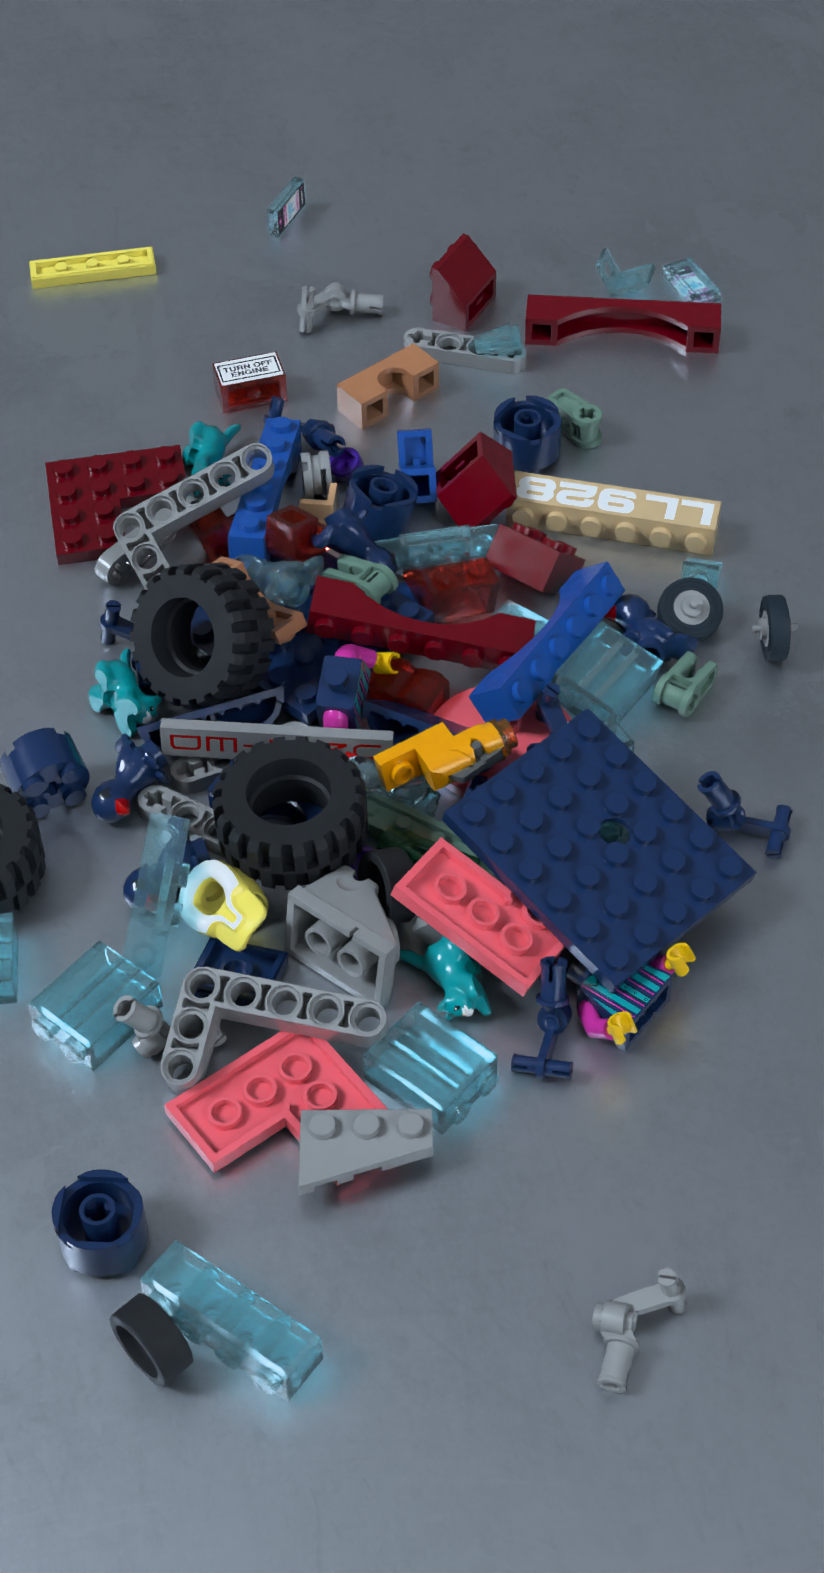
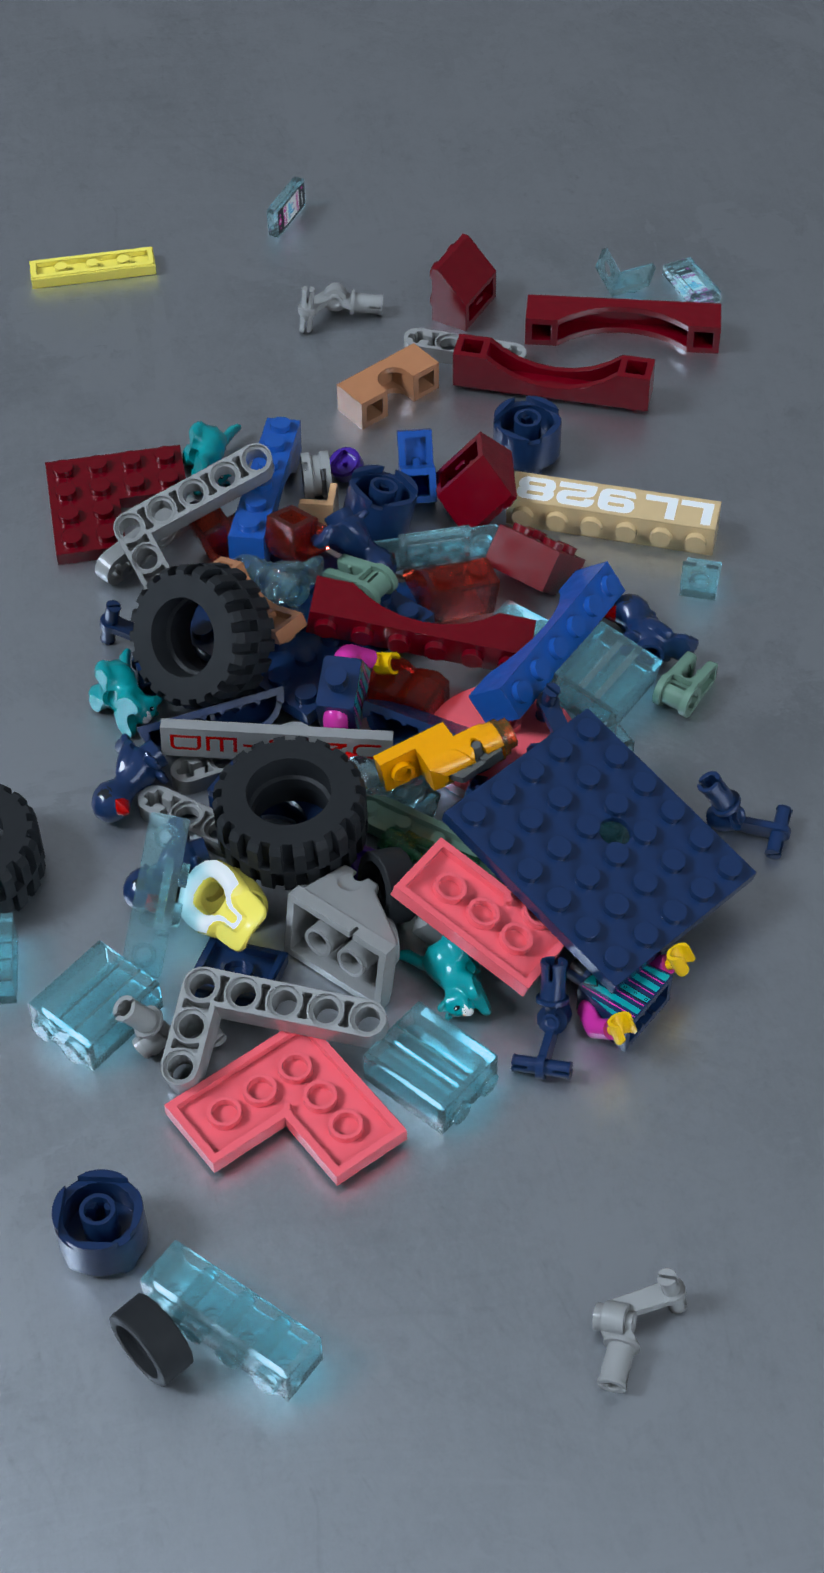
(46, 770): dark blue brick -> none
(249, 381): brick -> none
(317, 433): dark blue pin -> none
(356, 1141): light grey wing -> none
(489, 366): none -> dark red arch
(500, 340): clear light blue cone -> none
(578, 419): sand green piece -> none
(691, 608): black wheel -> none
(774, 627): black wheel -> none

